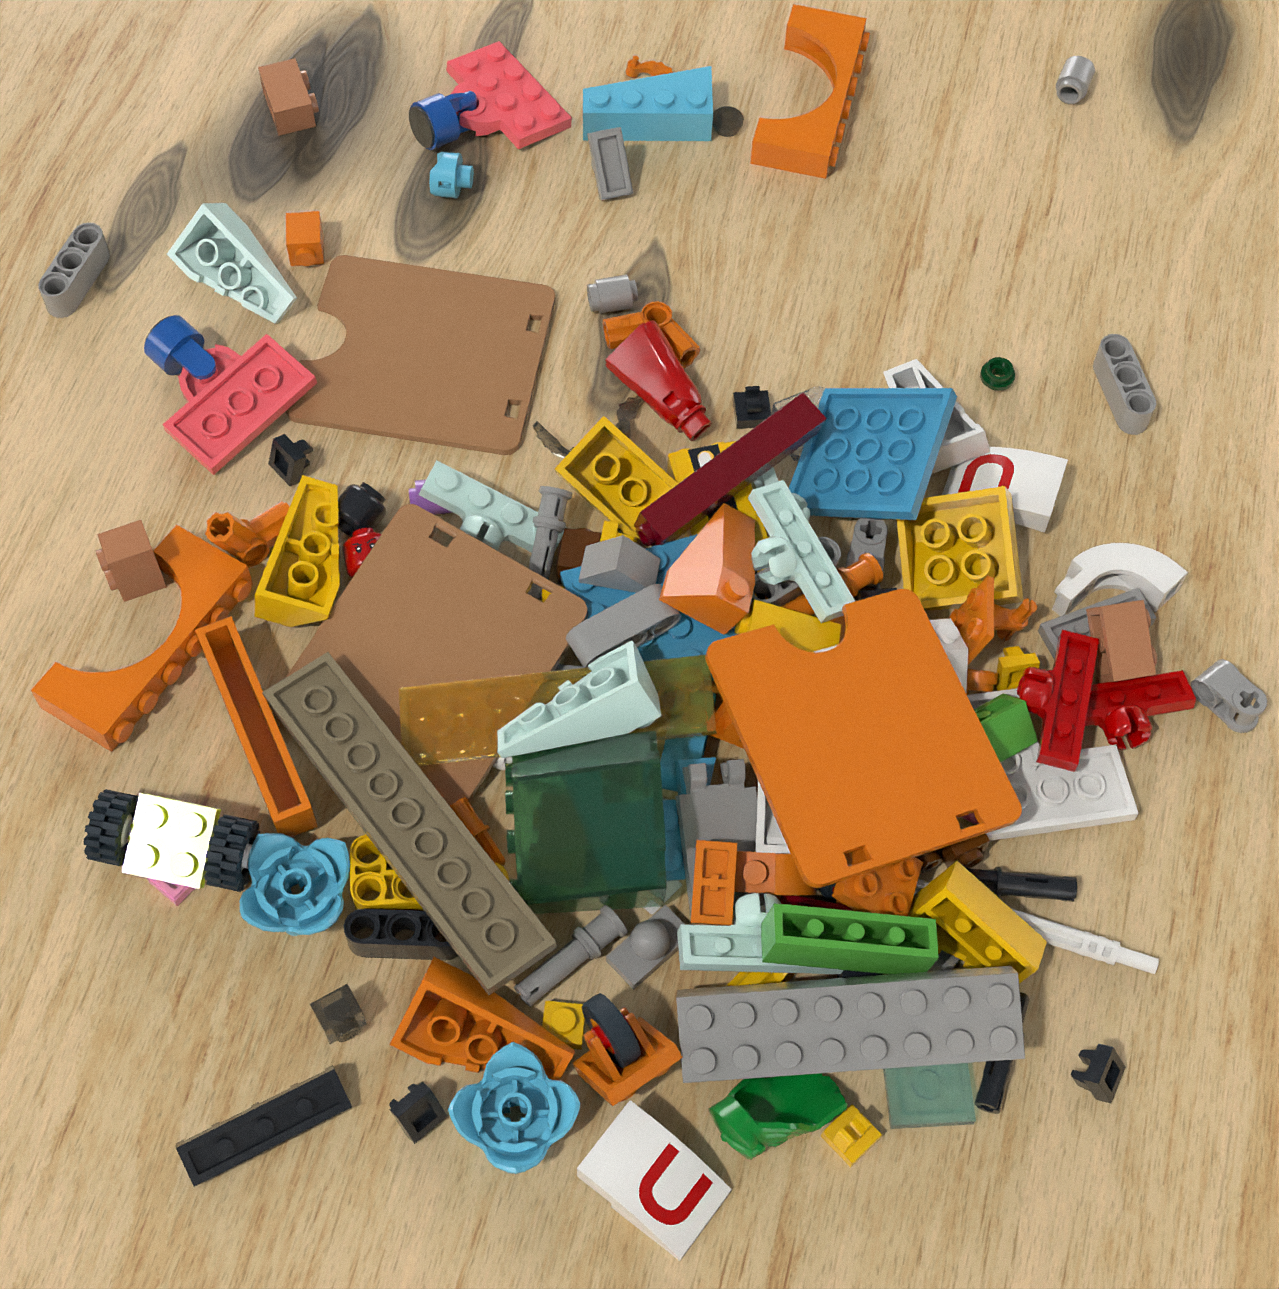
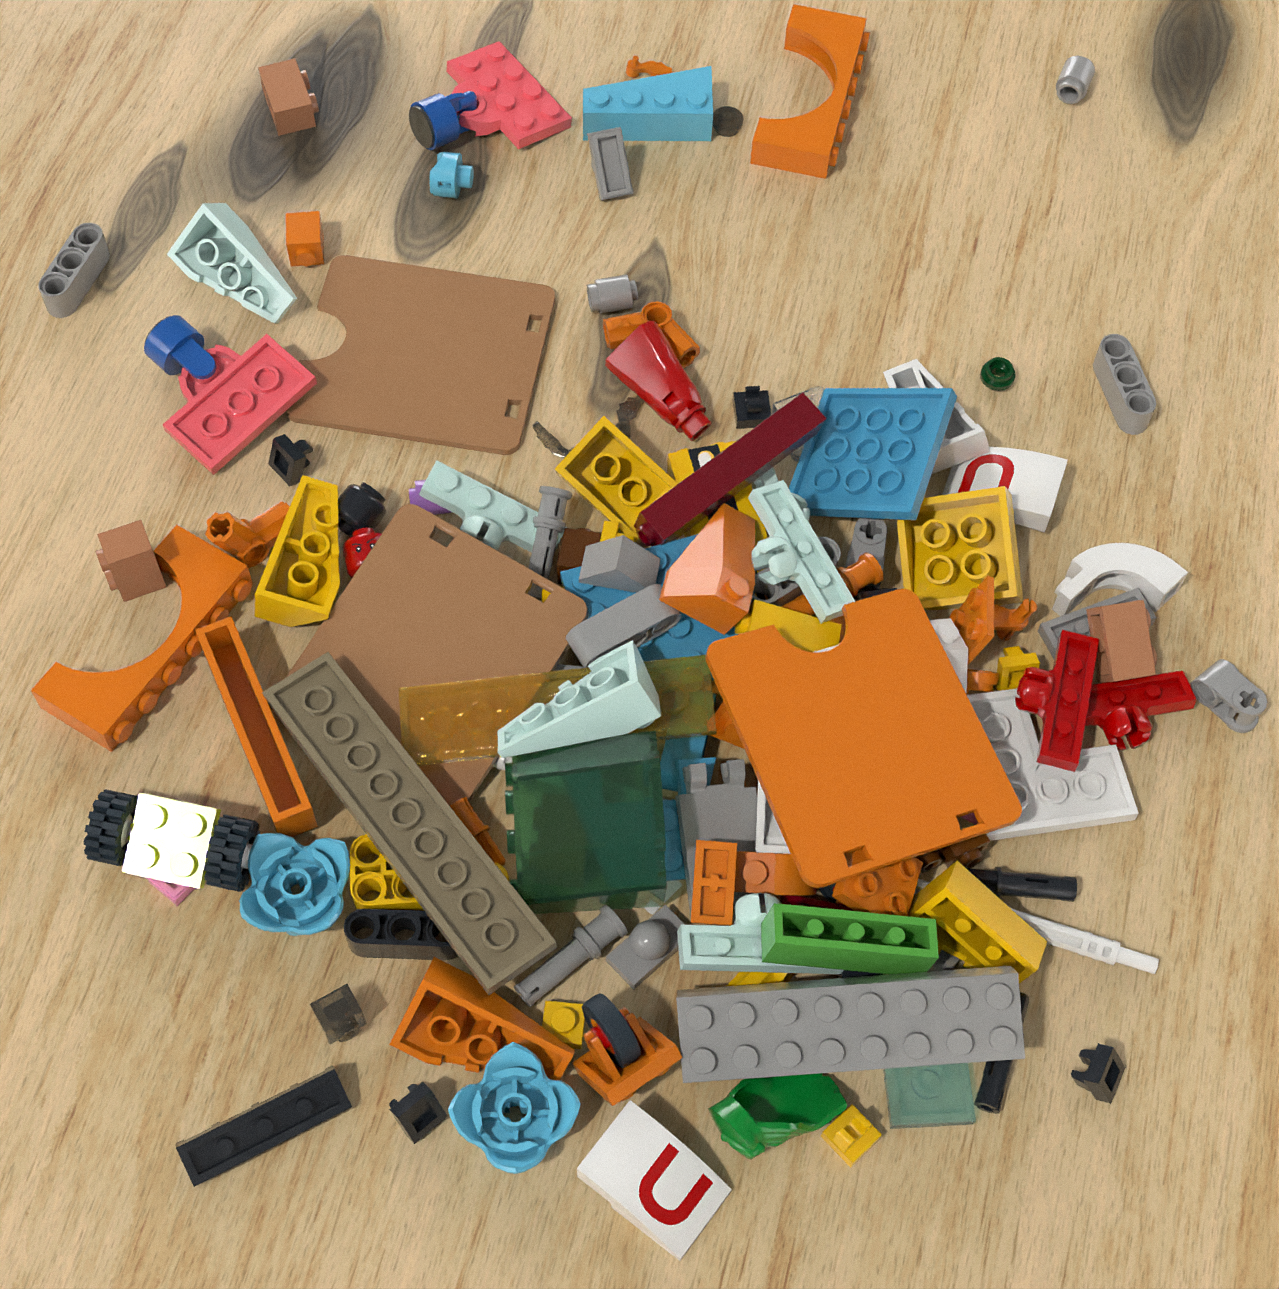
(1007, 725): bright green panel -> none

